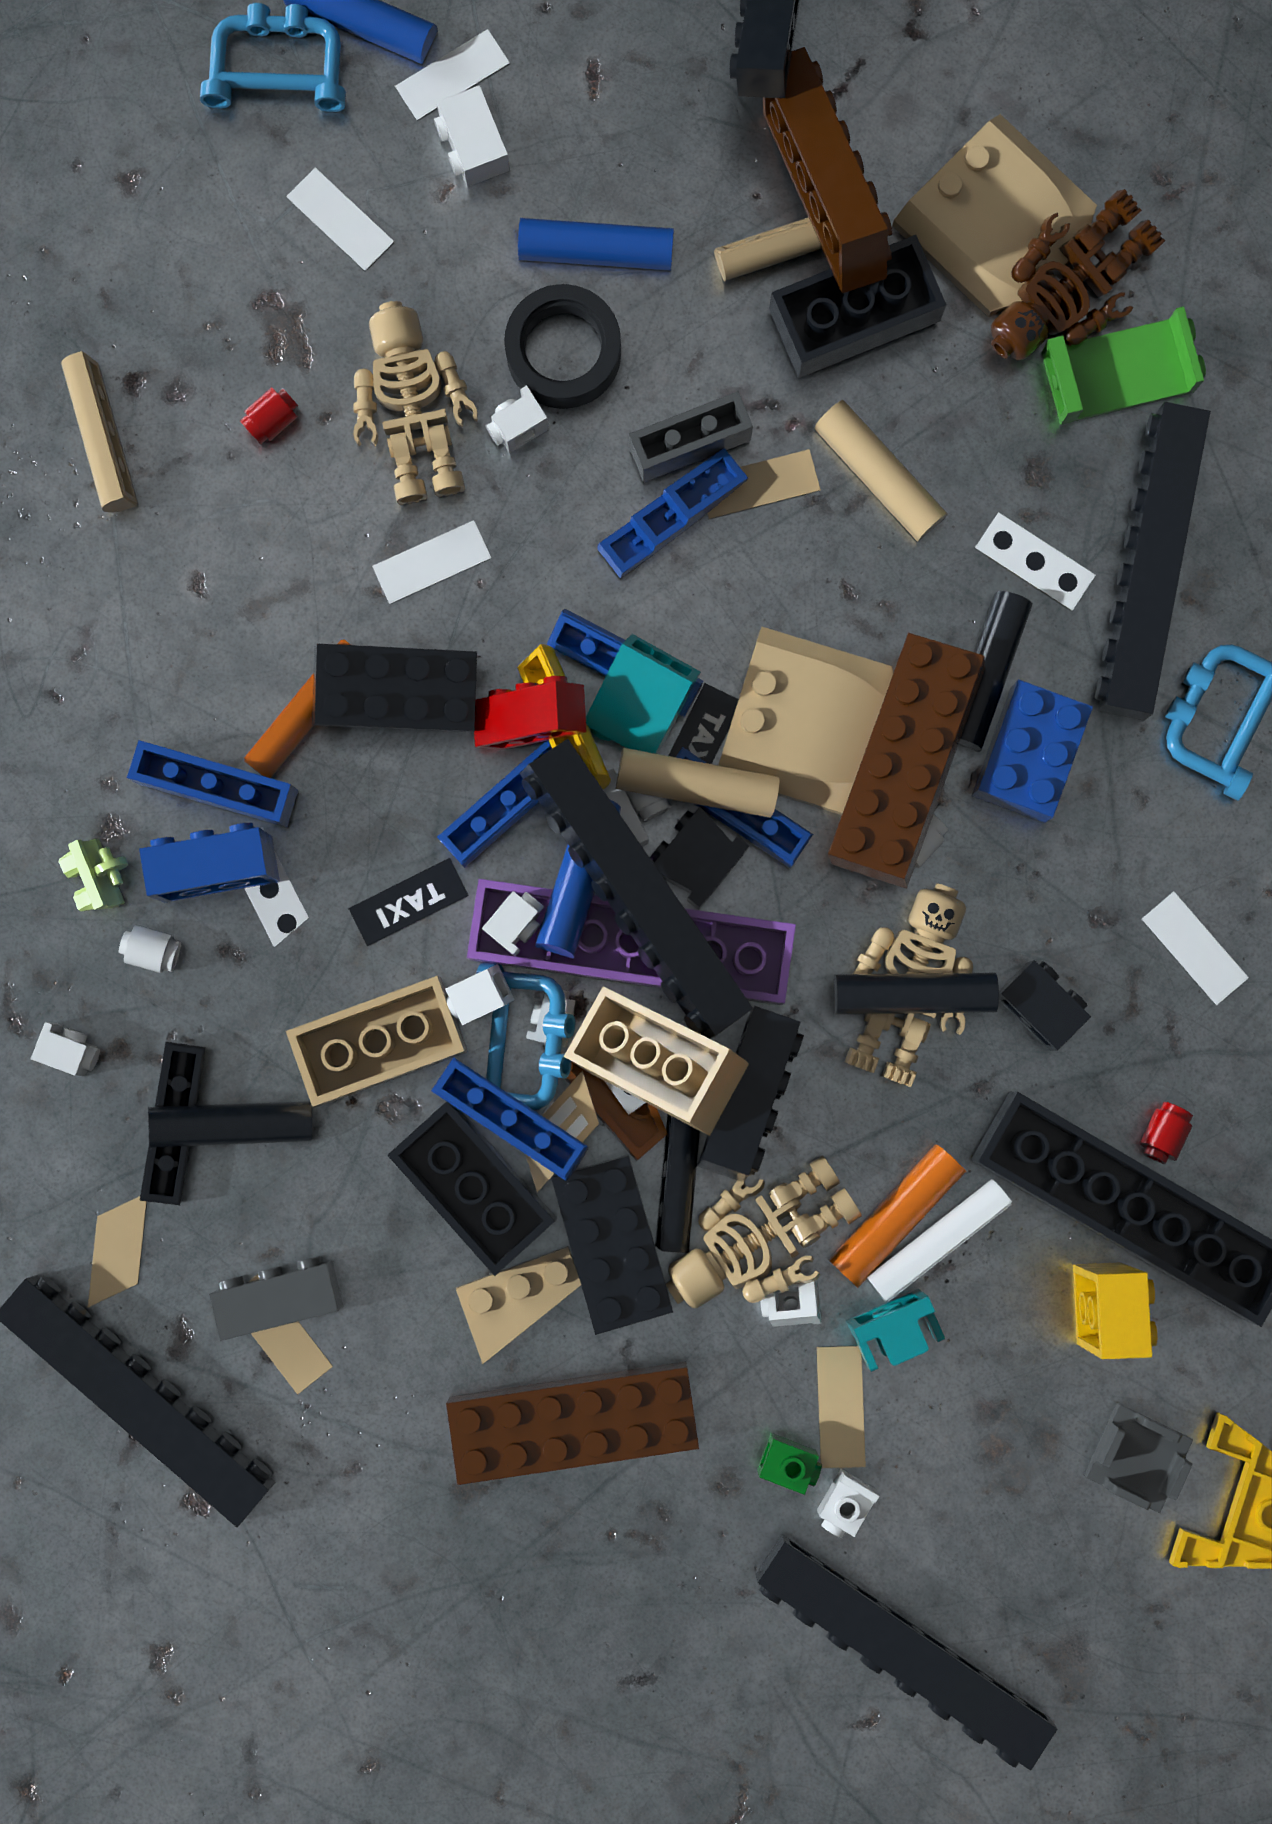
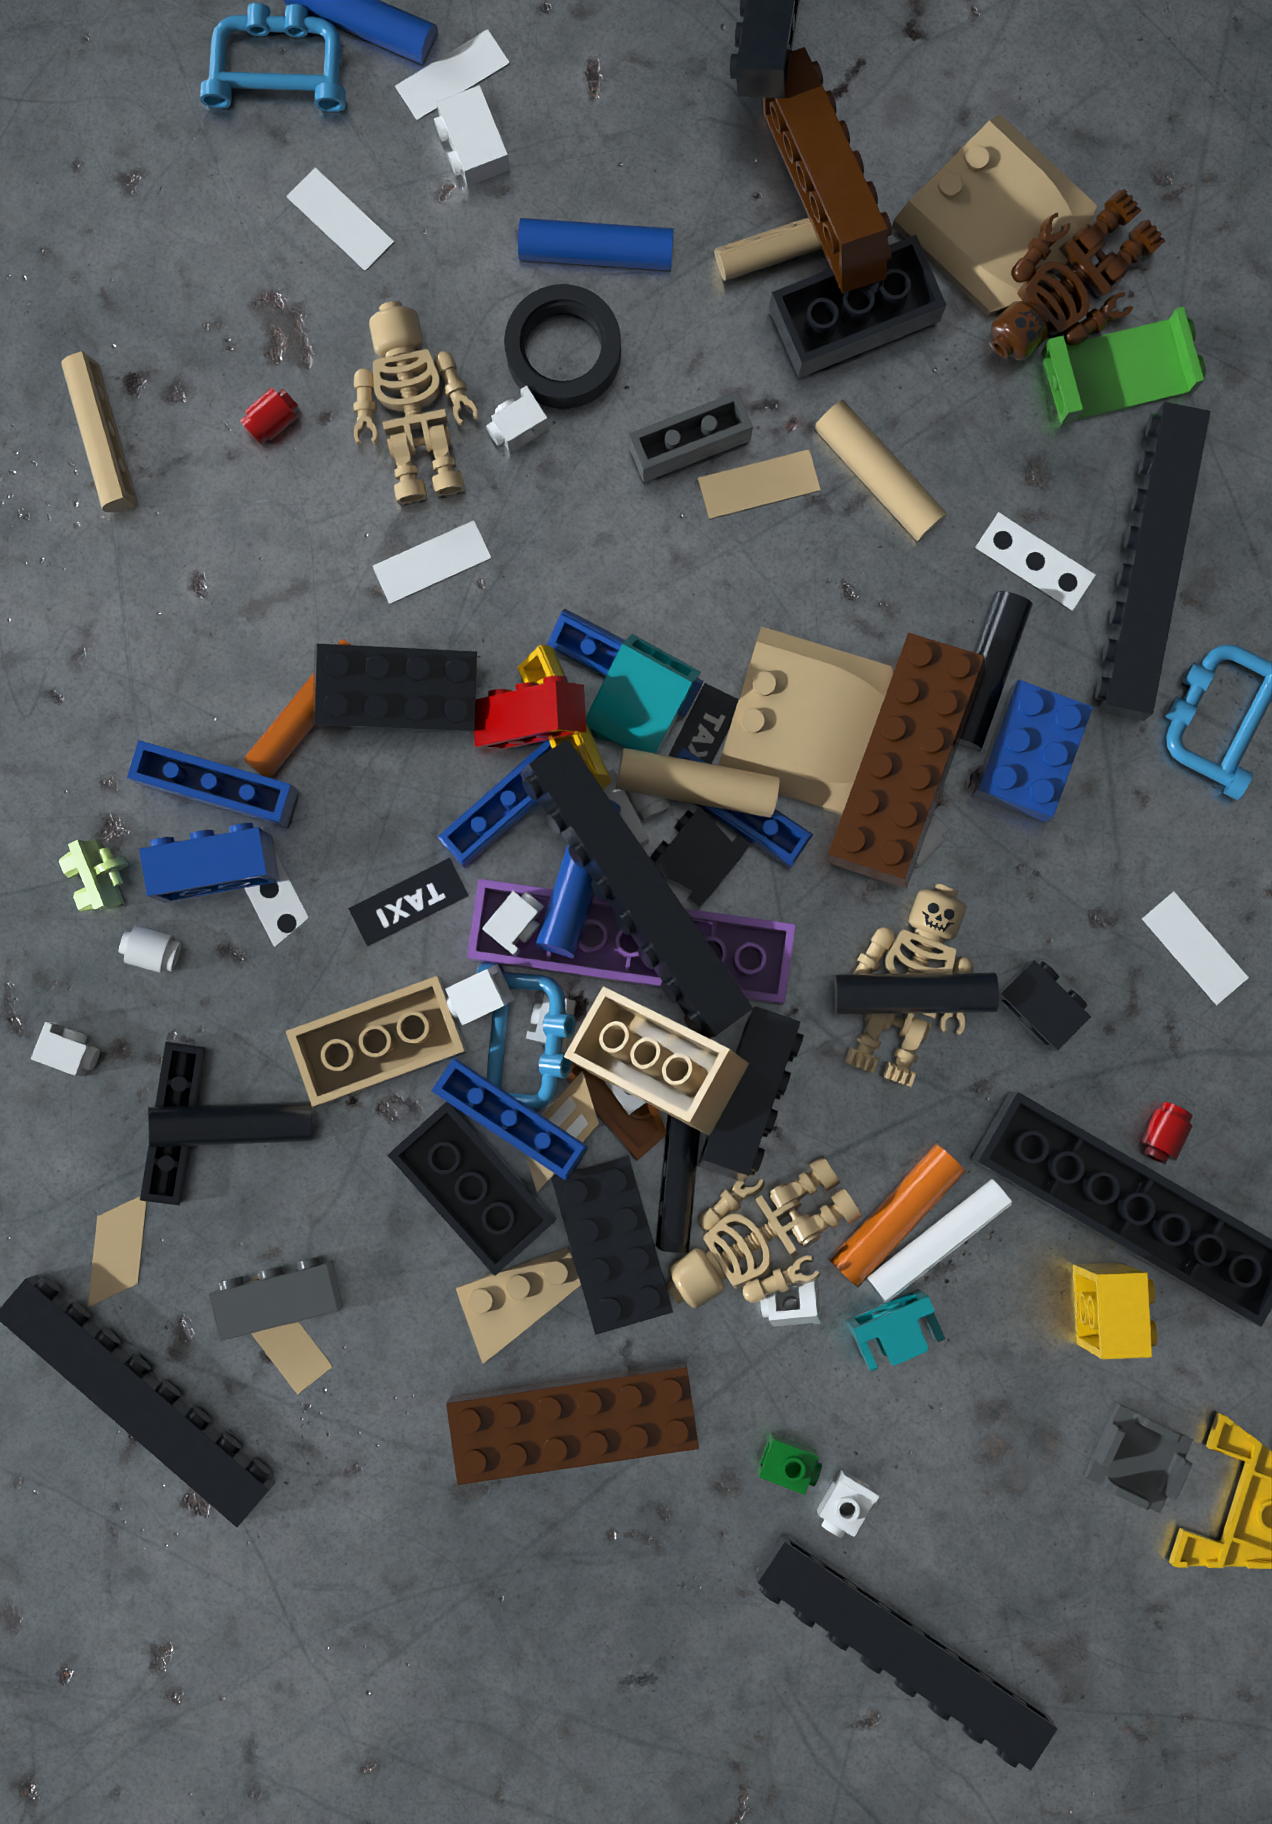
(672, 512): blue slope -> none
(841, 1407): tan sticker -> none

